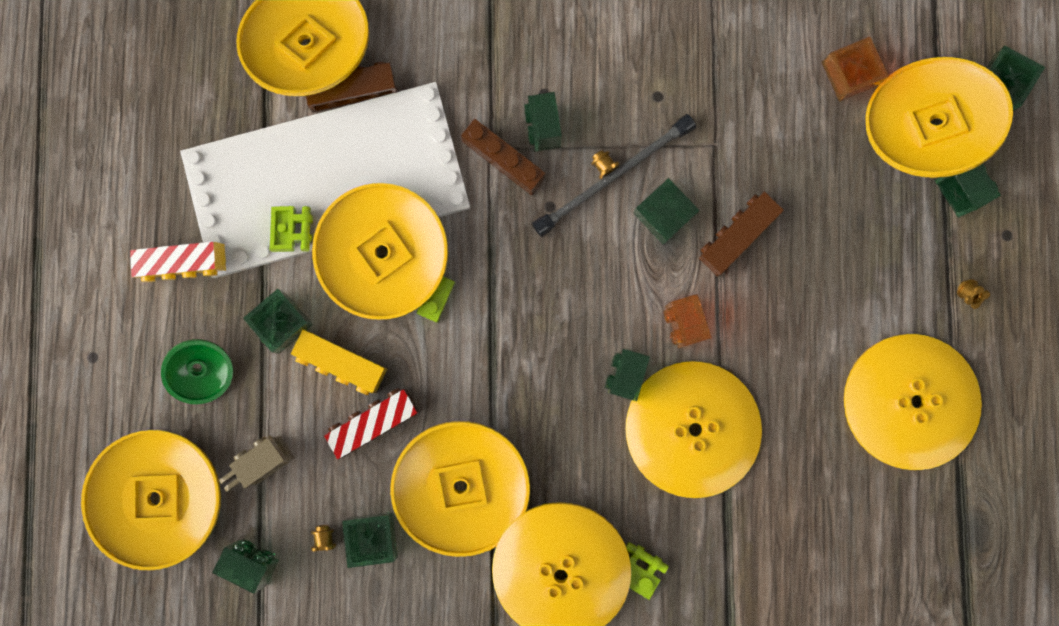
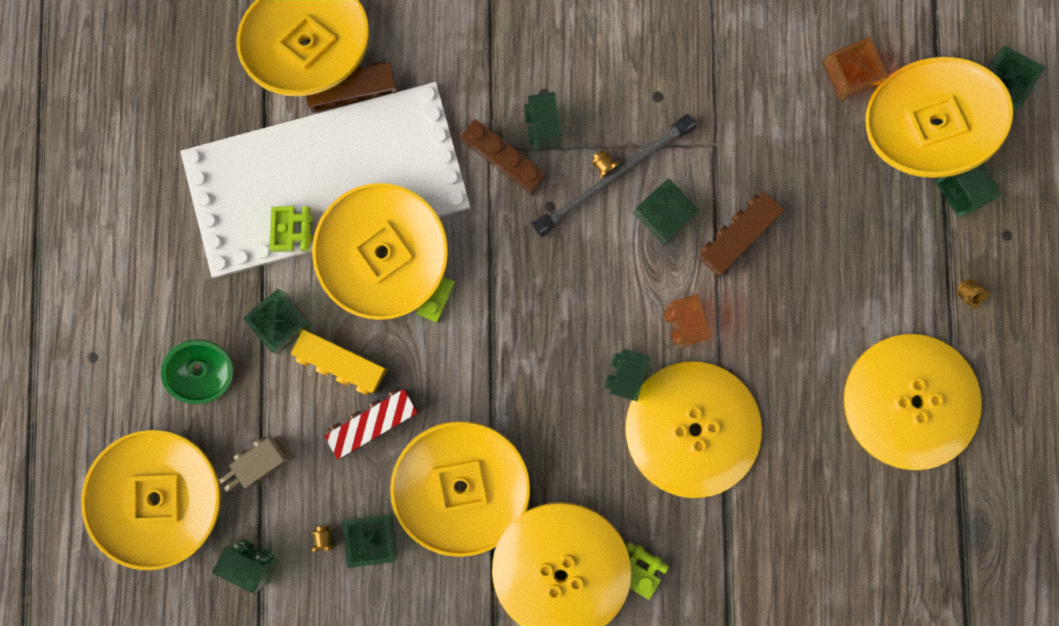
(178, 260): brick -> none

